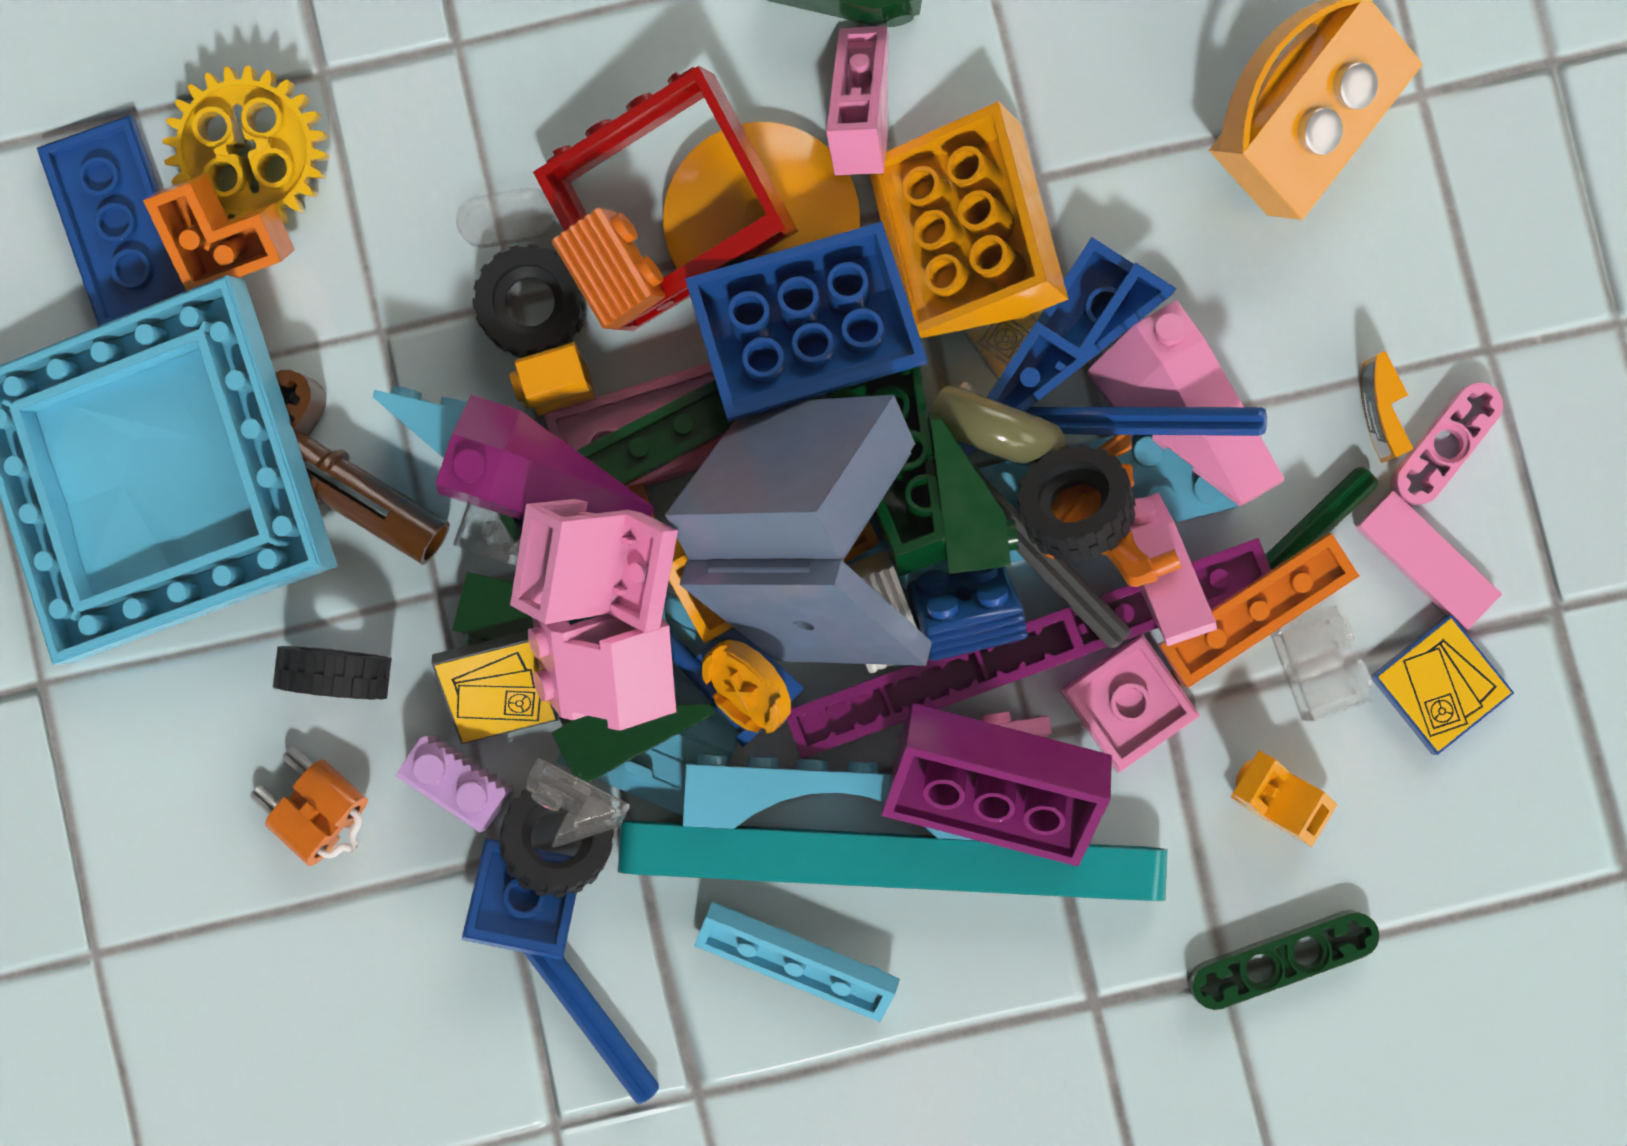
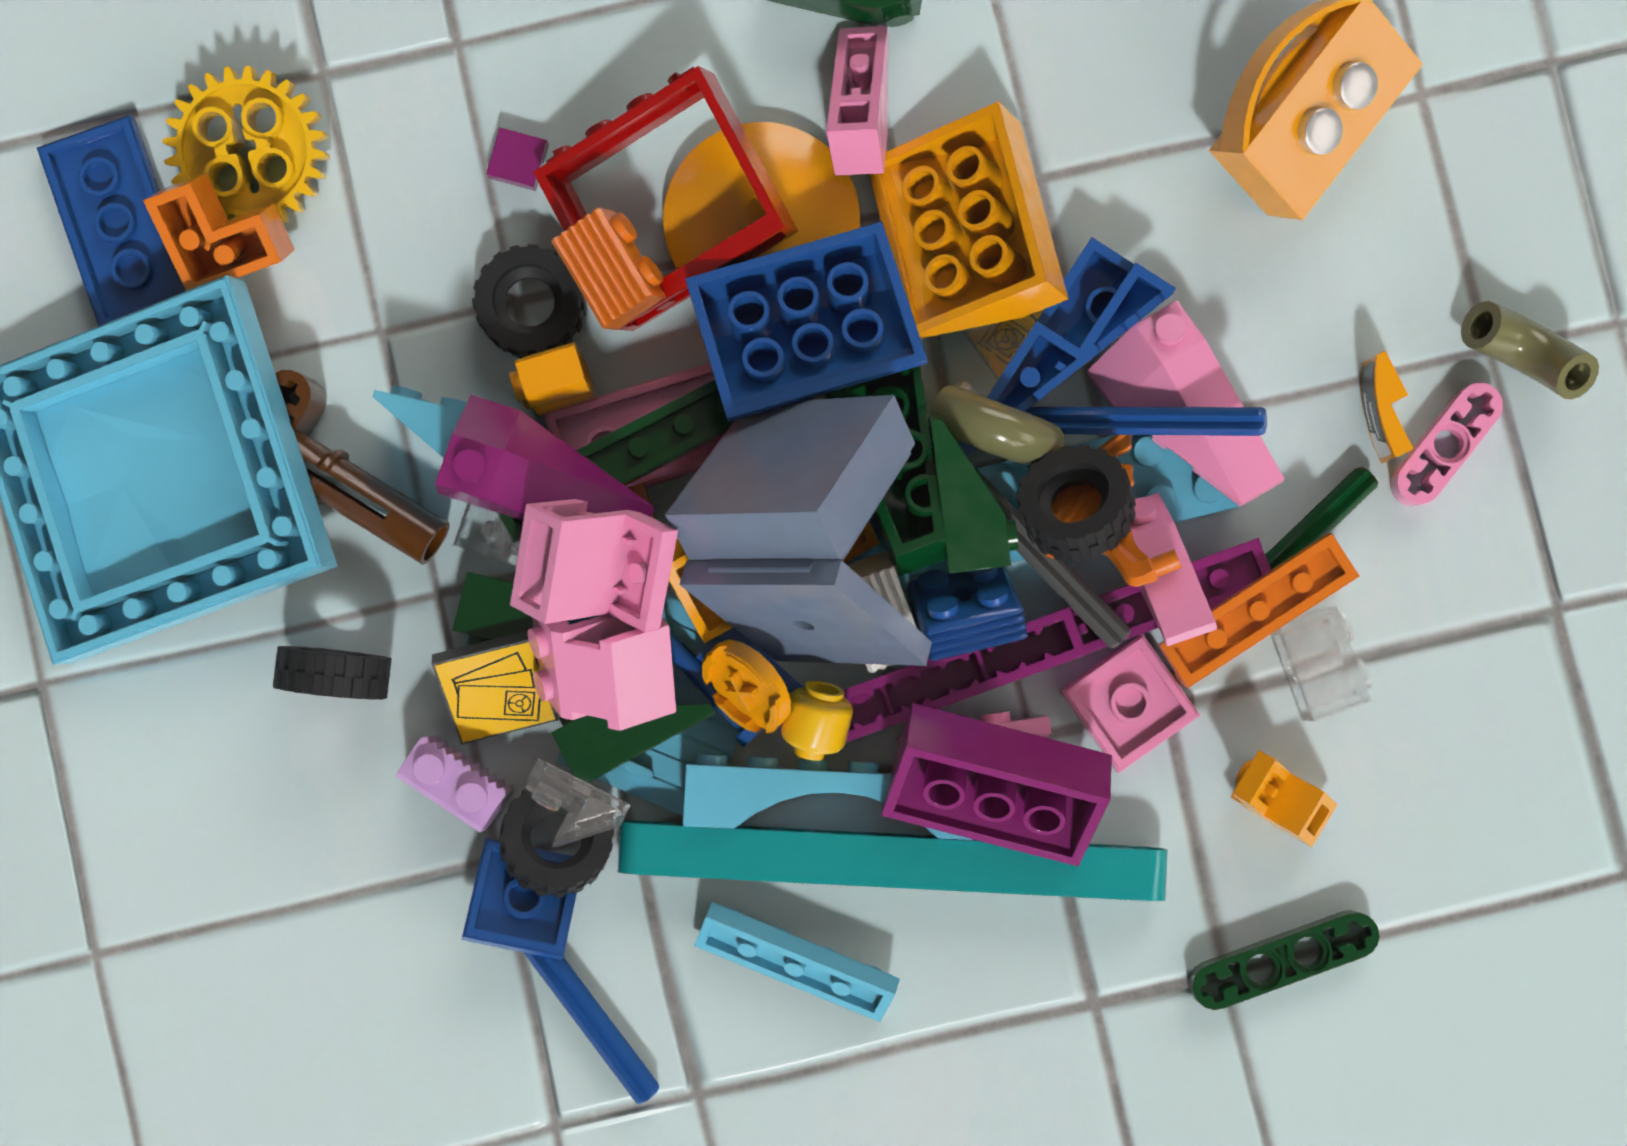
(315, 811): orange piece -> none
(505, 217): clear tile -> none
(516, 158): none -> magenta tile
(817, 720): none -> yellow head
(1428, 560): bright pink tile -> none
(1442, 684): yellow tile -> none
(1530, 349): none -> olive cylinder

